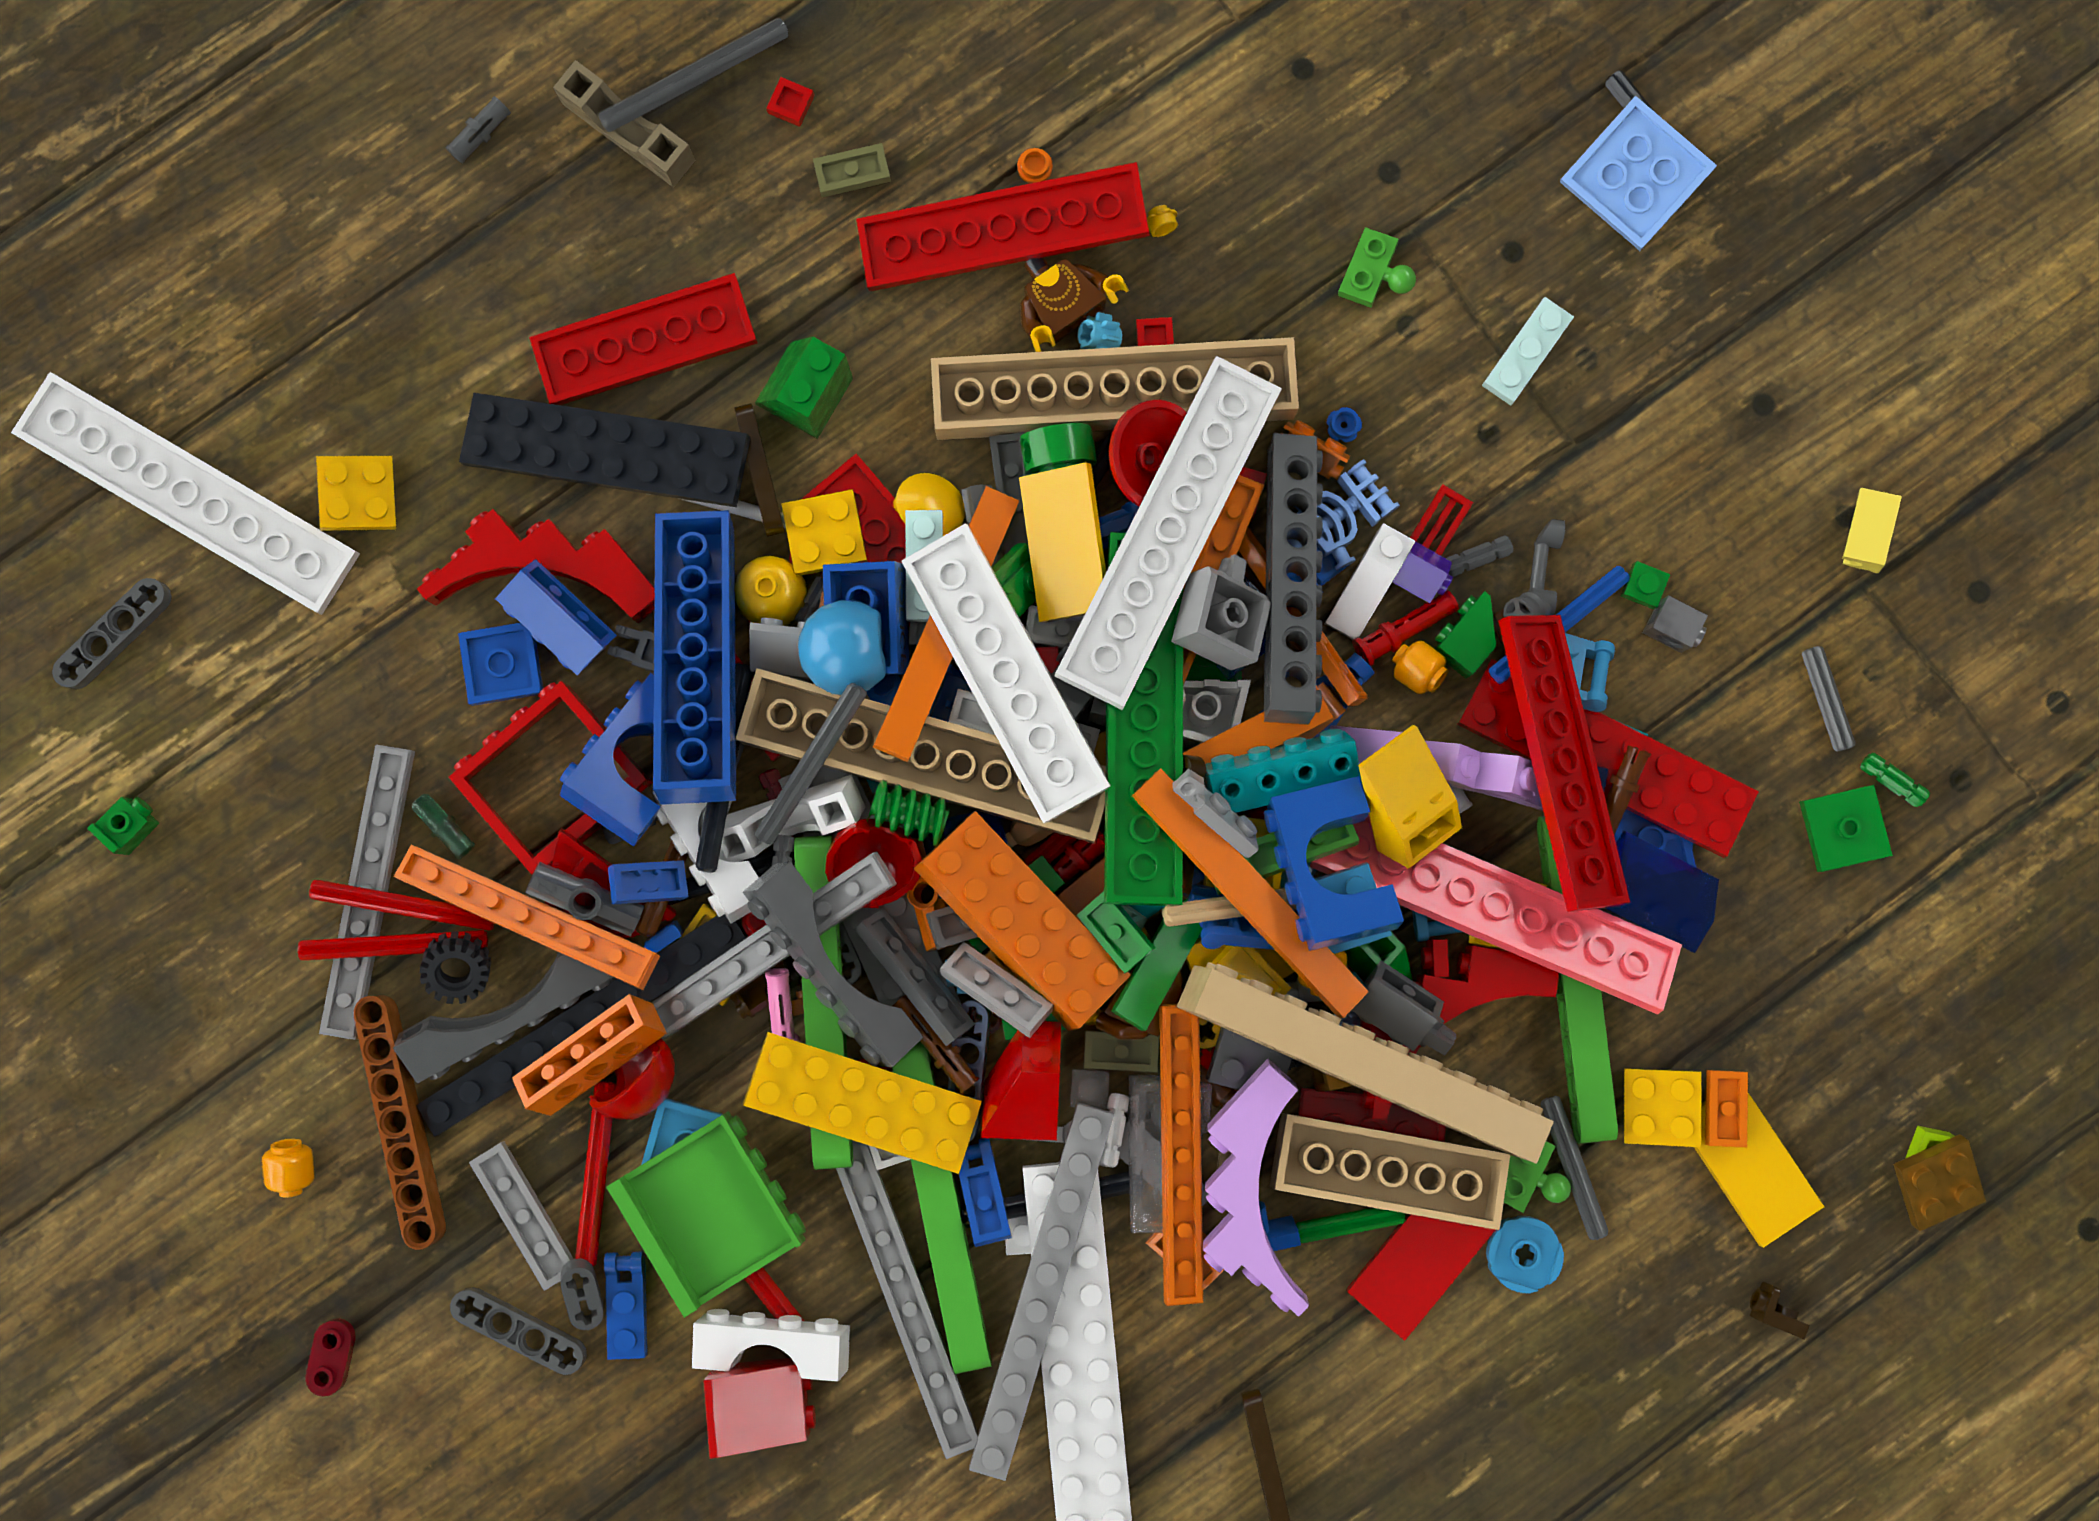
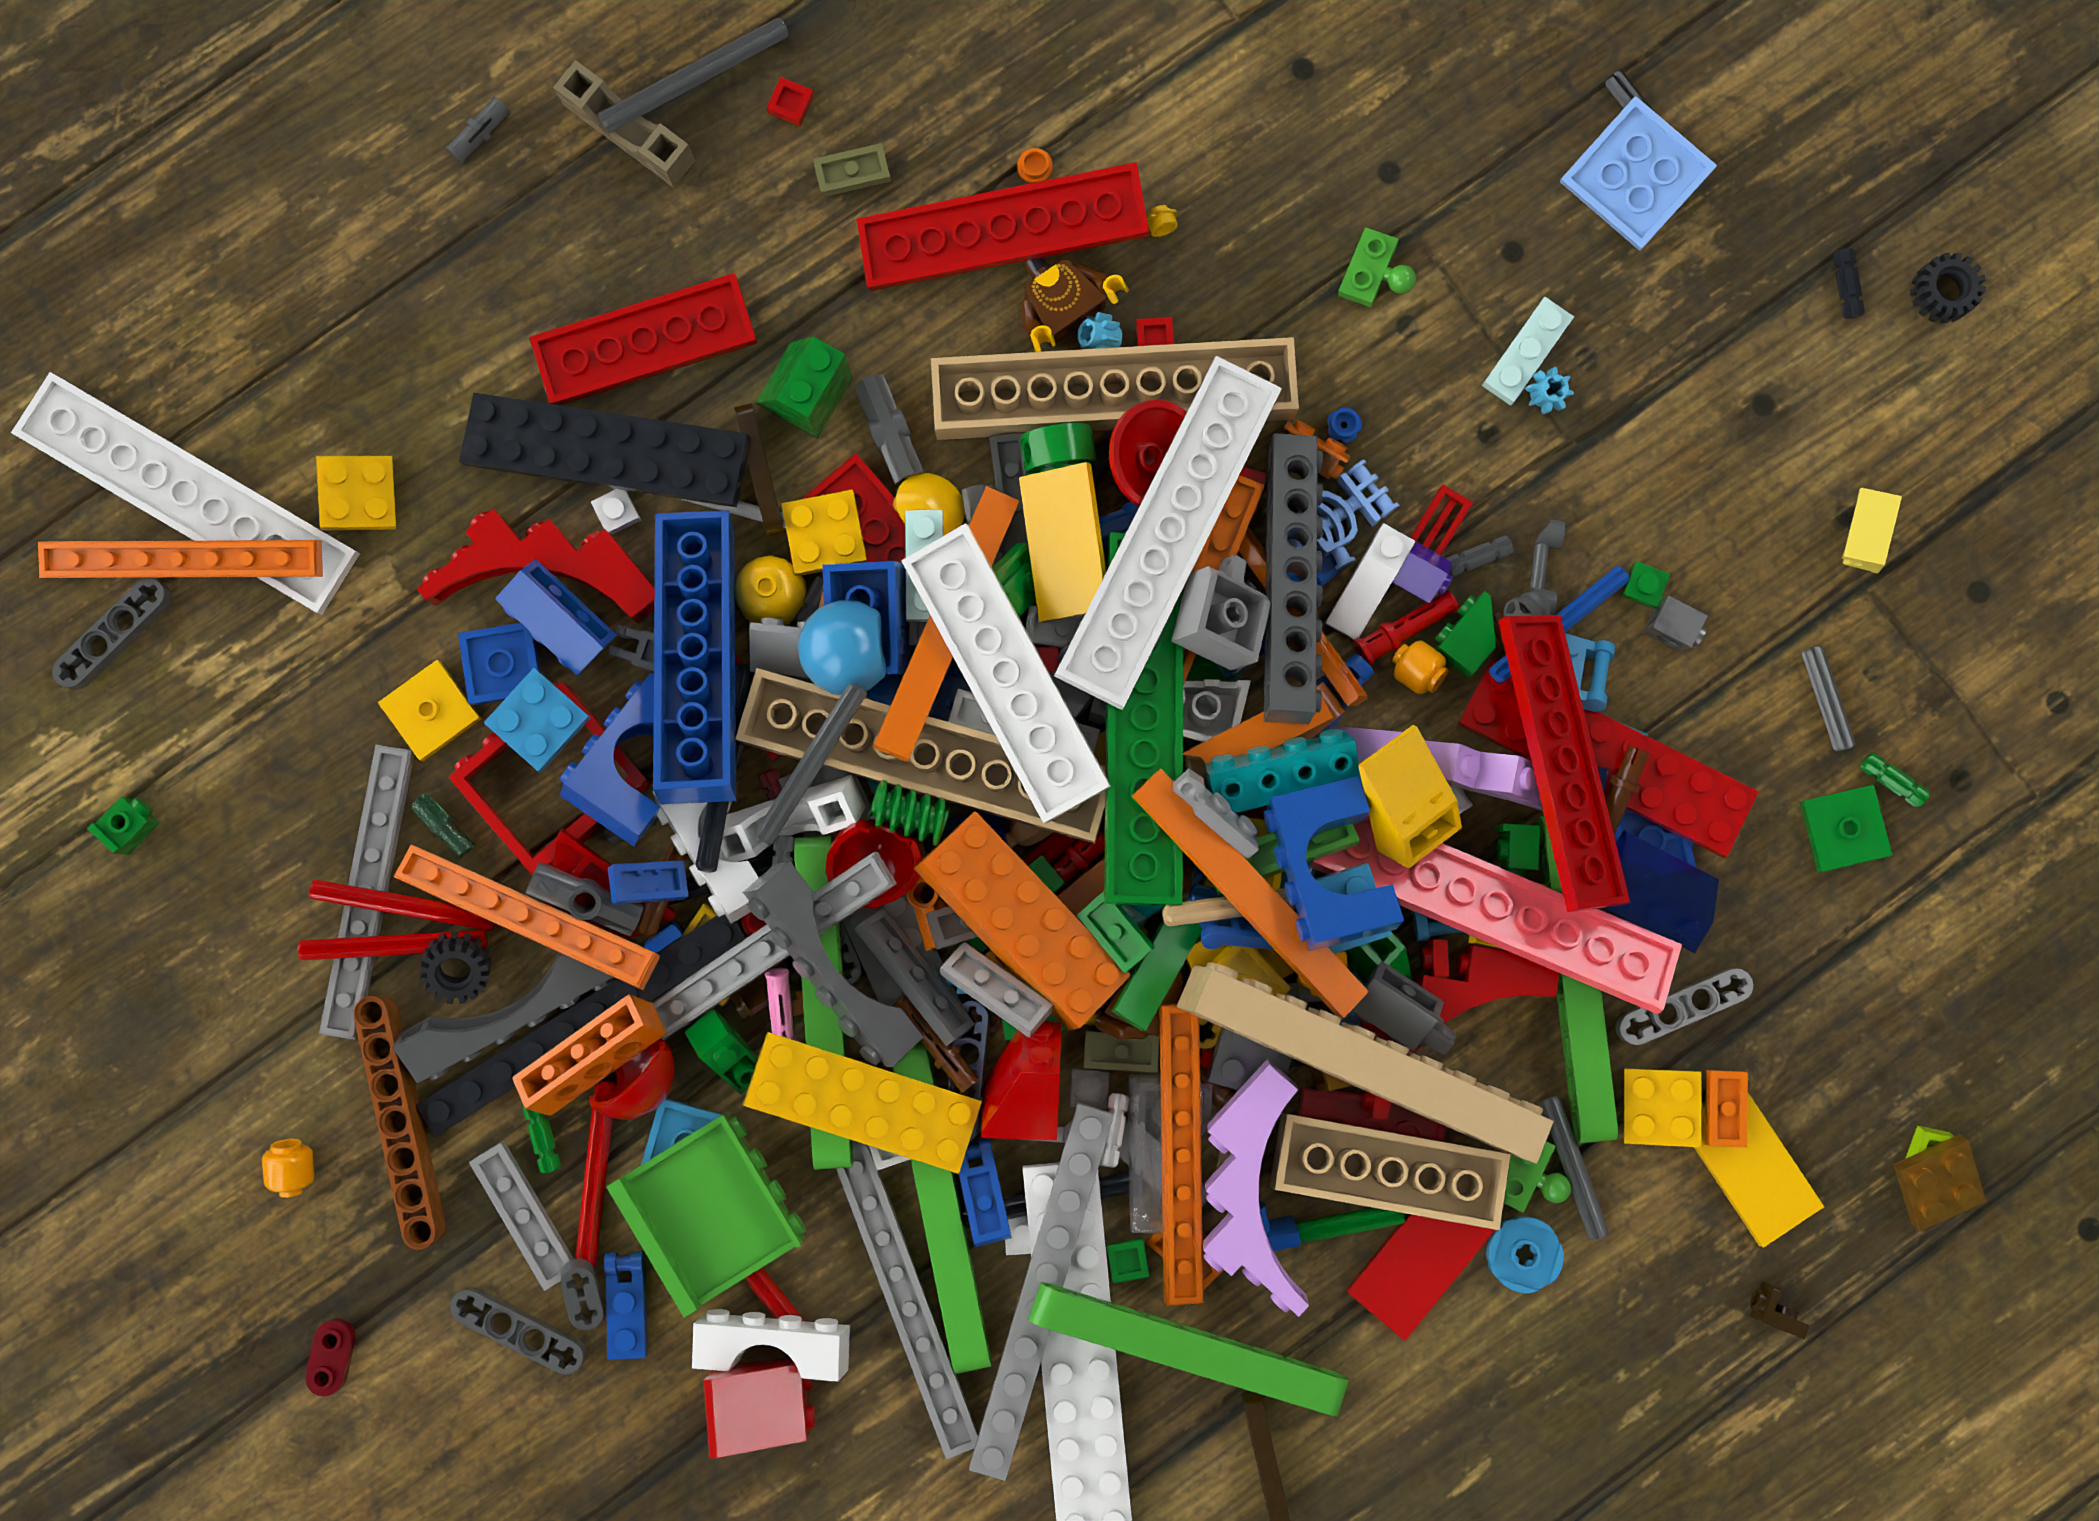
(180, 559): none -> orange tile
(429, 710): none -> yellow plate
(537, 720): none -> dark azure plate
(542, 1141): none -> green axle
(616, 511): none -> white plate
(723, 1050): none -> green slope
(888, 428): none -> dark grey piece
(1127, 1260): none -> green plate
(1188, 1349): none -> bright green beam
(1518, 848): none -> green brick
(1555, 399): none -> medium azure gear
(1685, 1009): none -> light grey beam
(1848, 283): none -> black axle
(1962, 274): none -> black tyre

